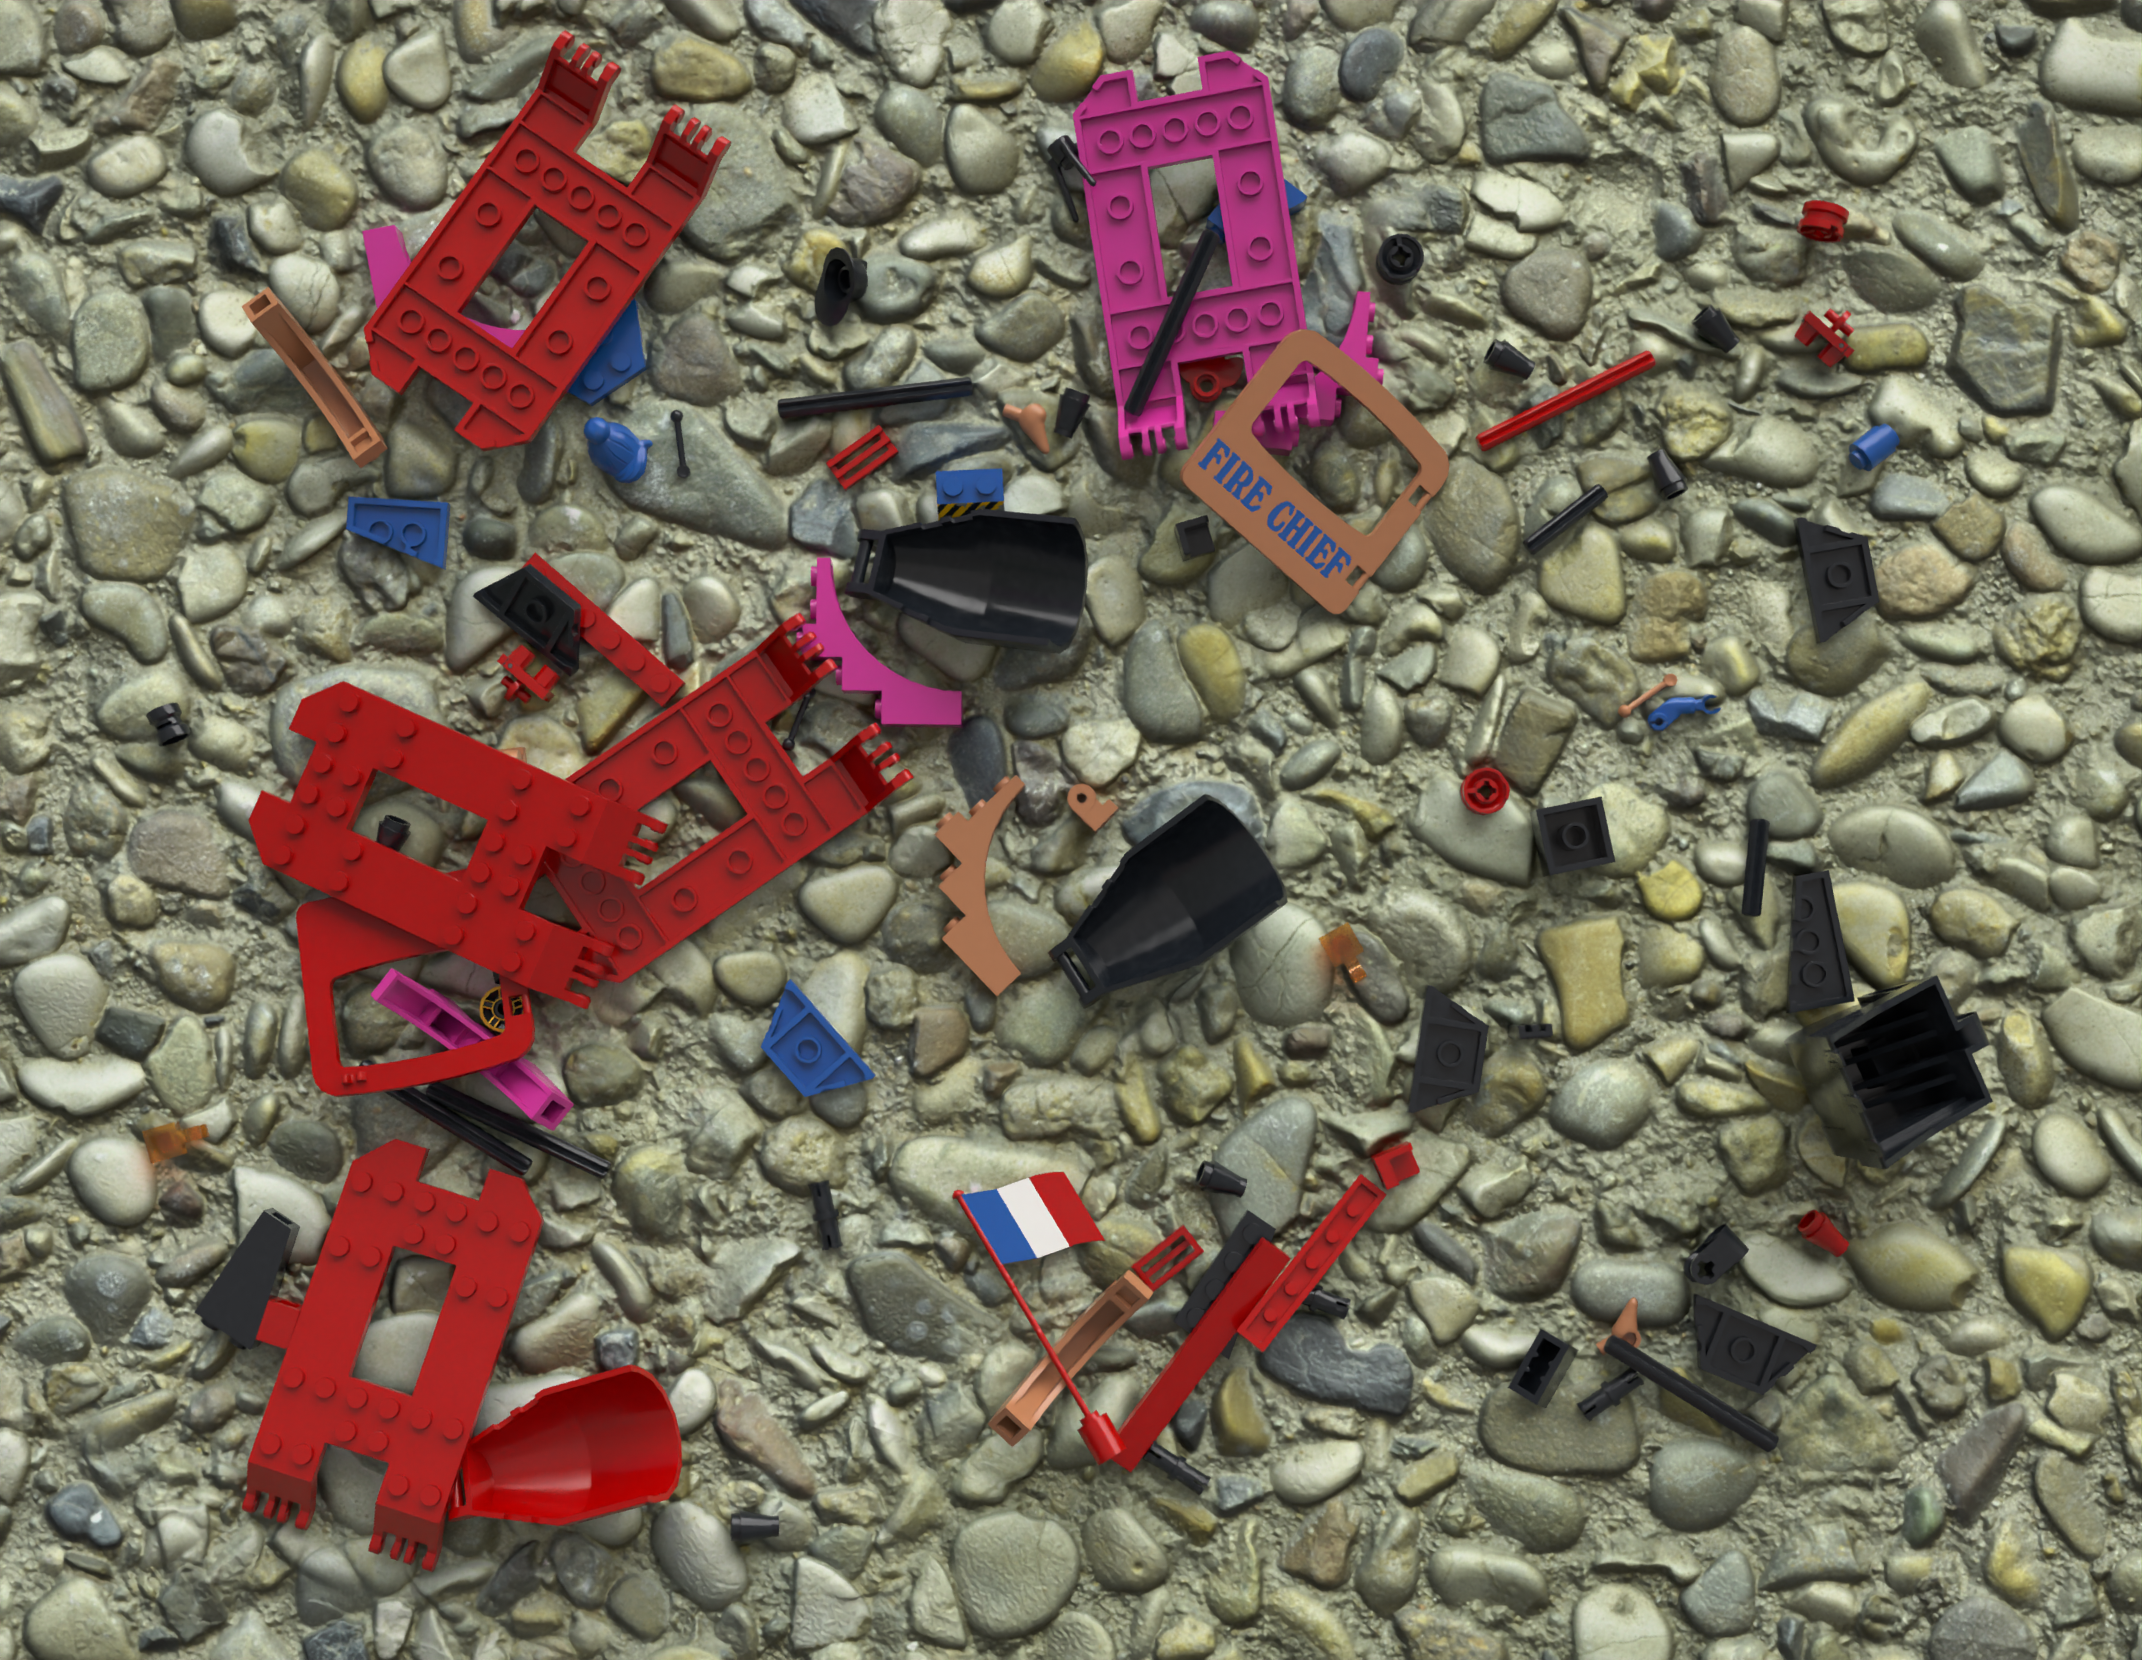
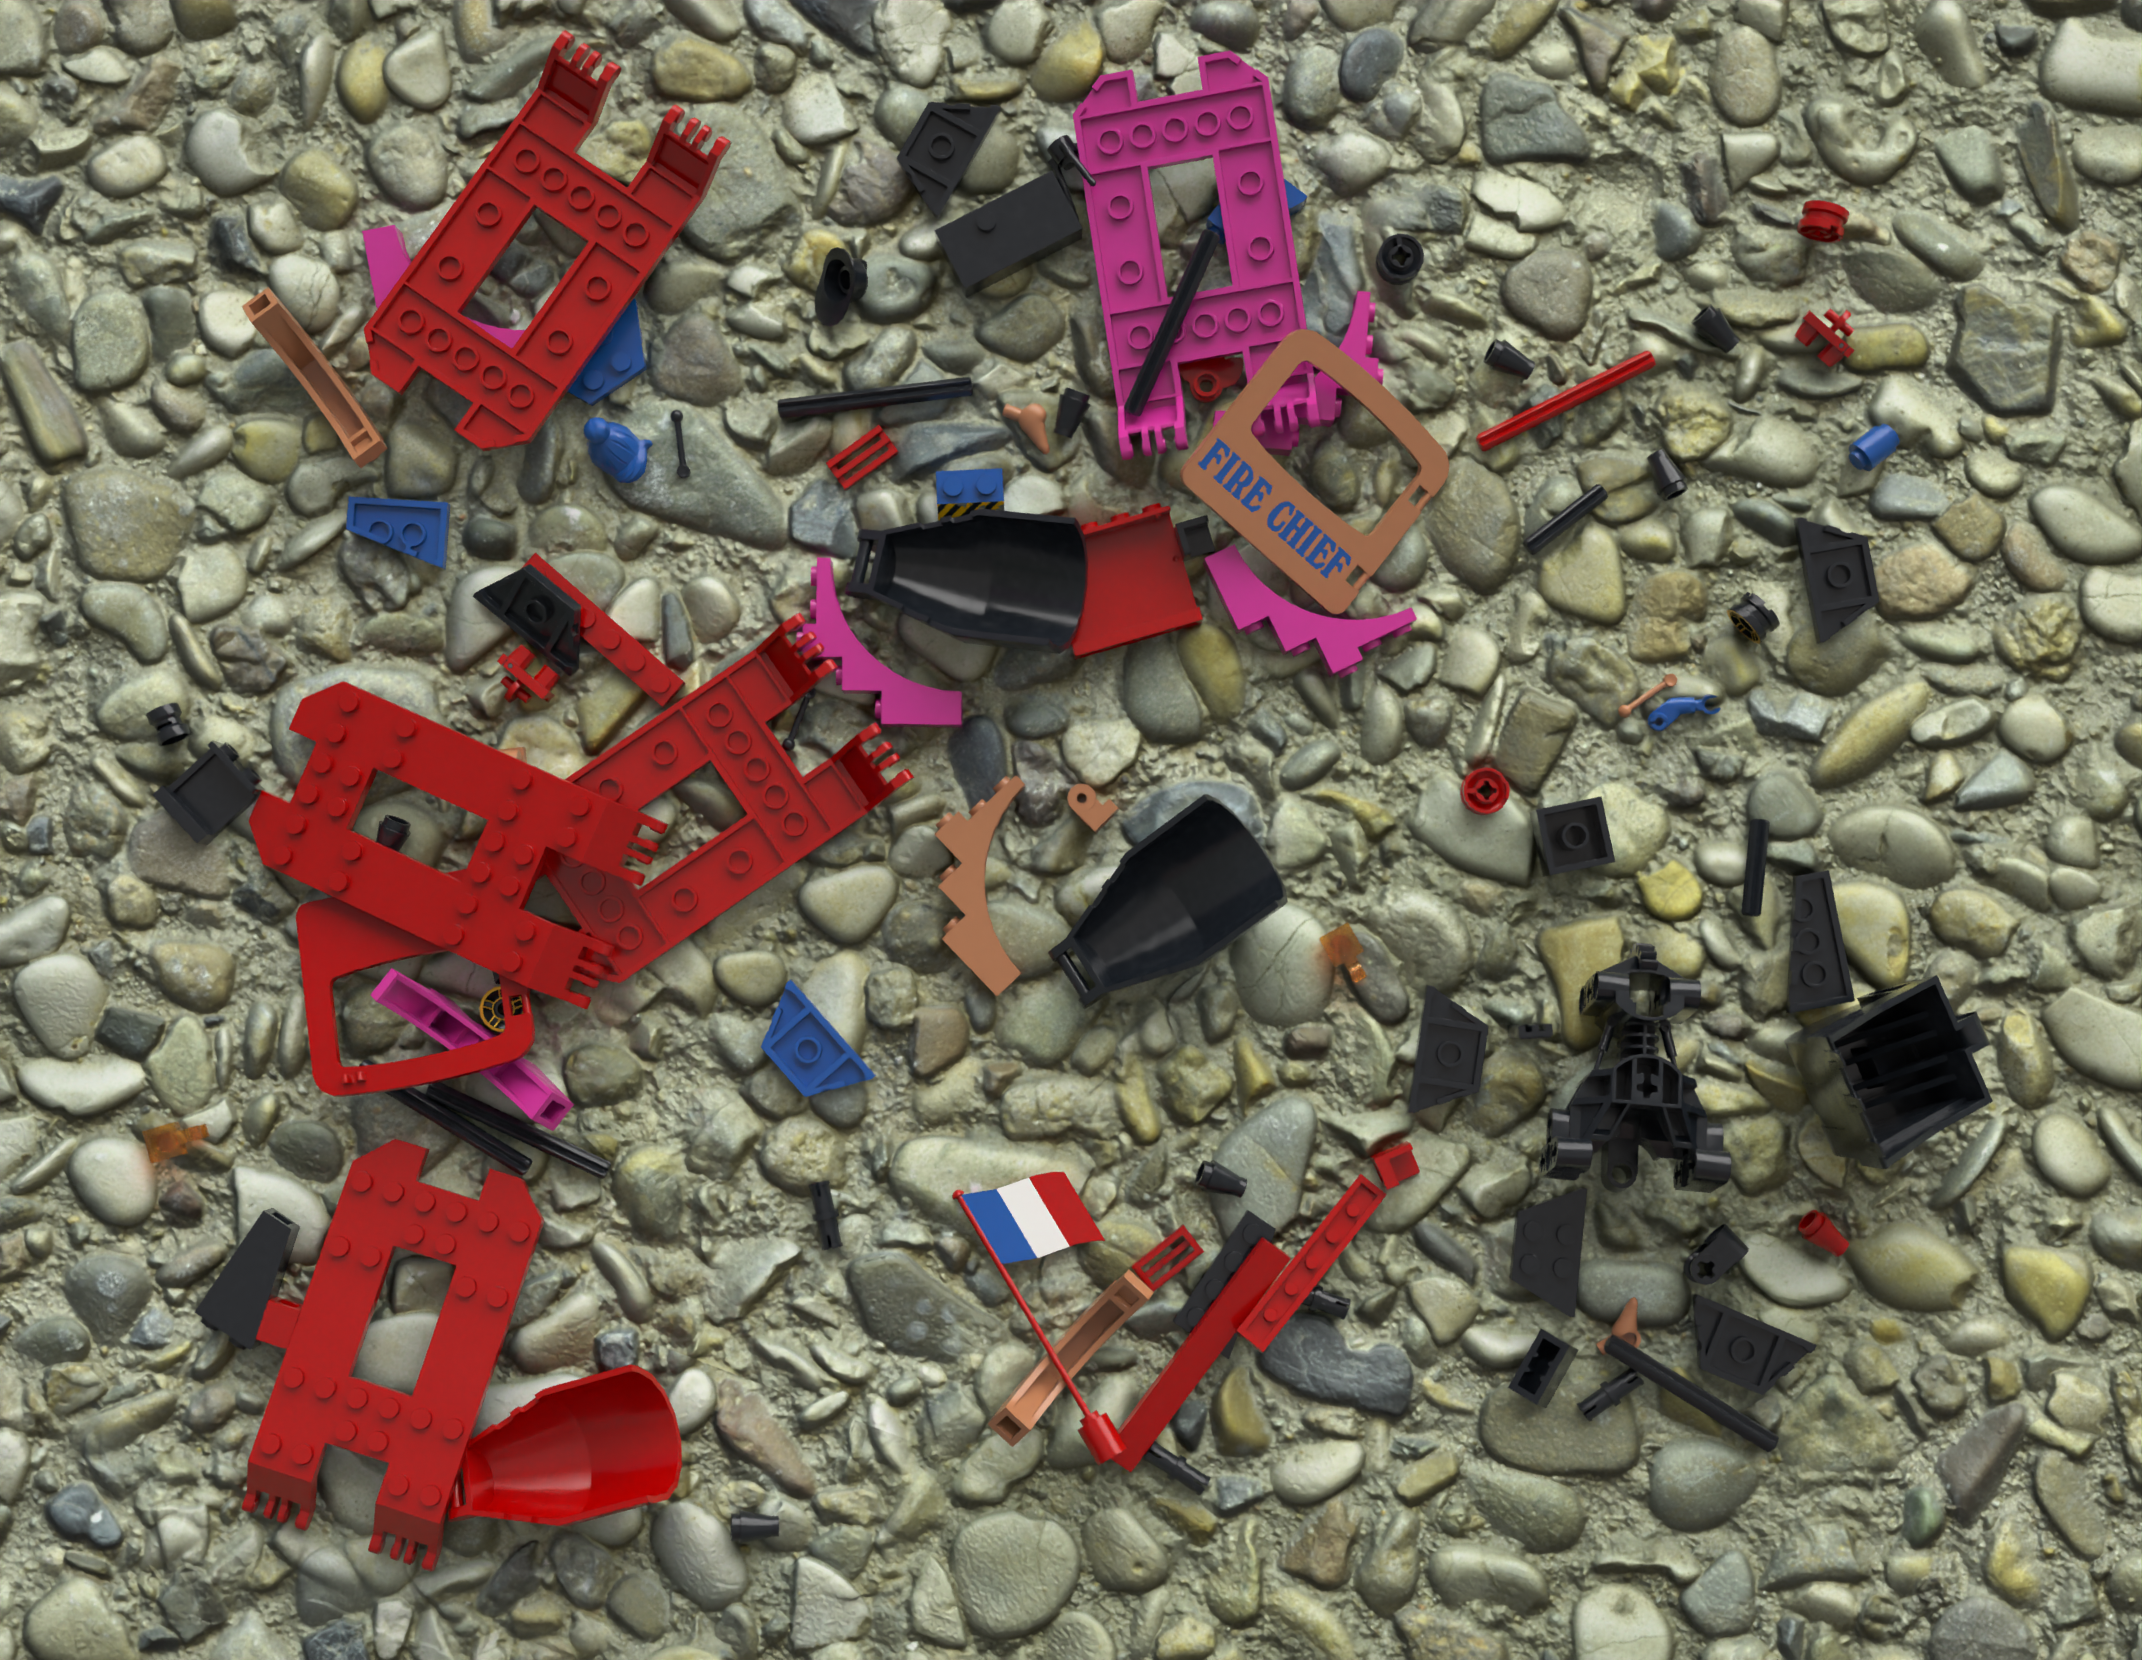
(211, 793): none -> black panel
(944, 148): none -> black wing
(1009, 234): none -> black brick
(1133, 583): none -> red panel
(1336, 640): none -> dark pink arch
(1549, 1249): none -> black wing
(1643, 1095): none -> black connector
(1753, 617): none -> black wheel

